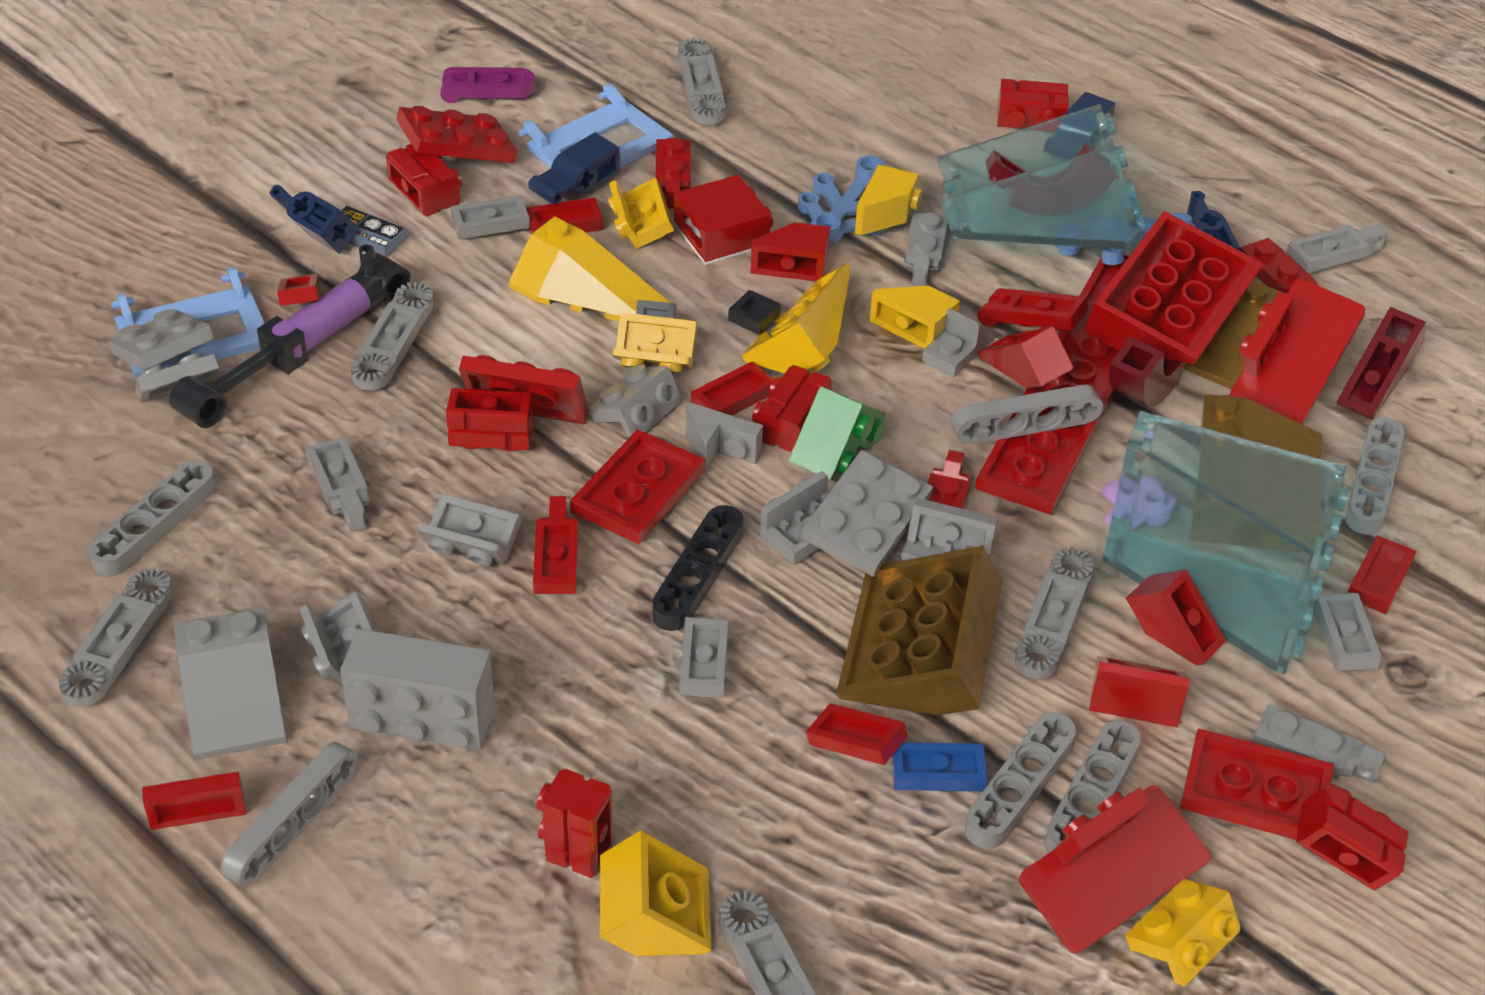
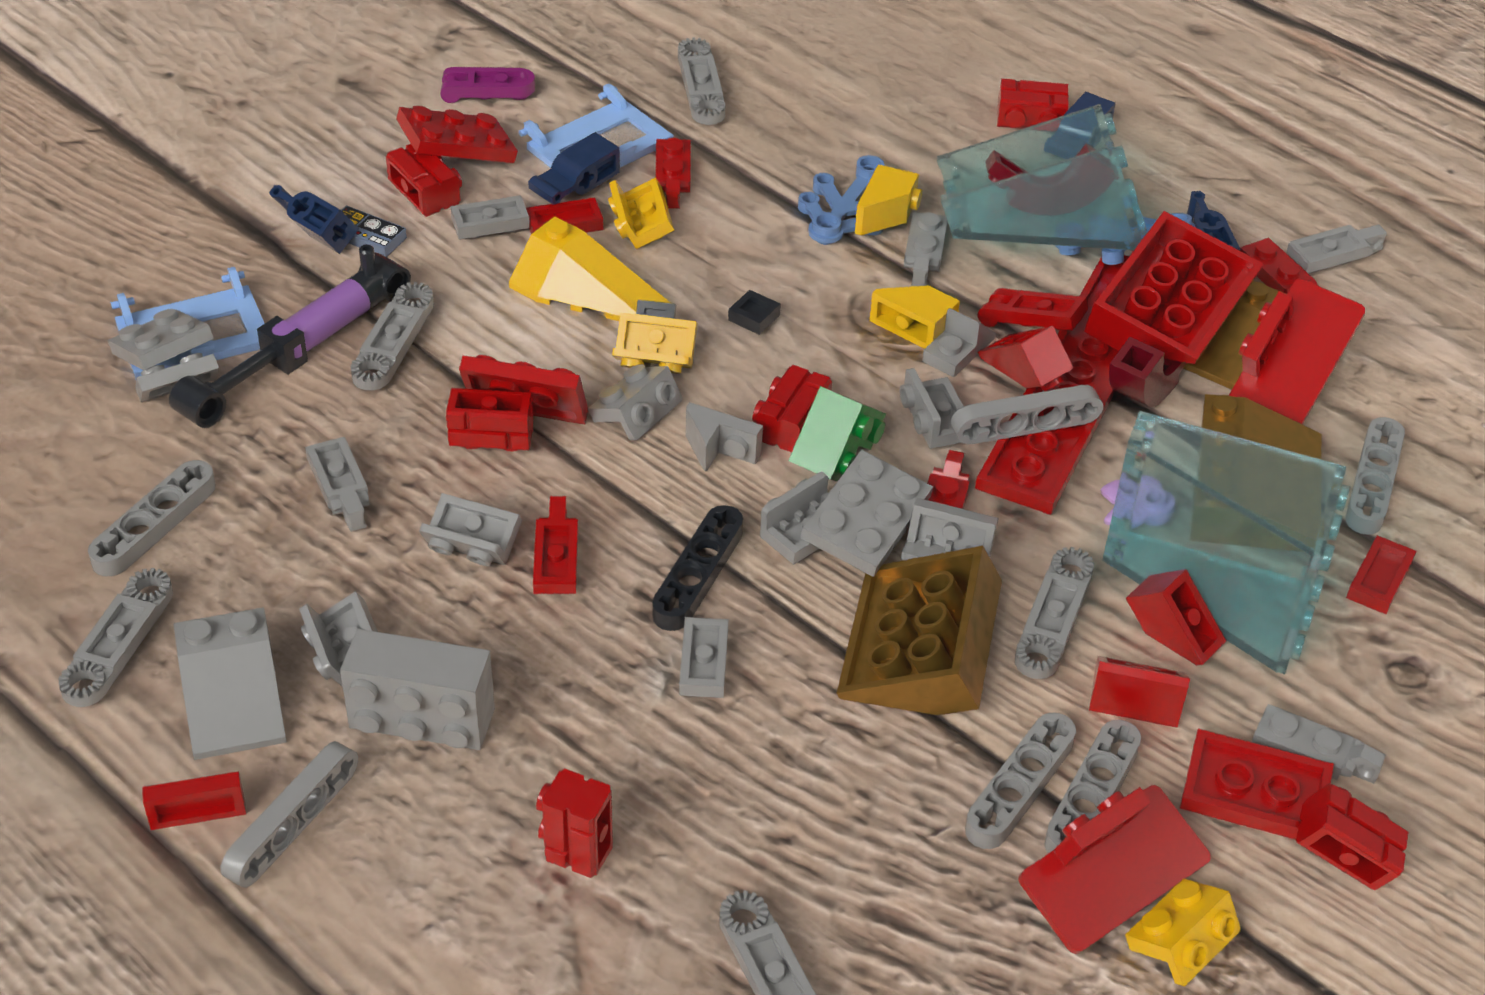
(298, 289): red tile -> none
(637, 486): red plate -> none
(654, 899): yellow slope -> none
(721, 218): red piece -> none
(734, 390): red tile -> none
(792, 252): red slope -> none
(807, 330): yellow wedge -> none
(857, 733): red tile -> none
(932, 407): none -> light grey bracket
(939, 767): blue plate -> none
(1347, 632): light grey plate -> none
(1383, 363): dark red slope -> none

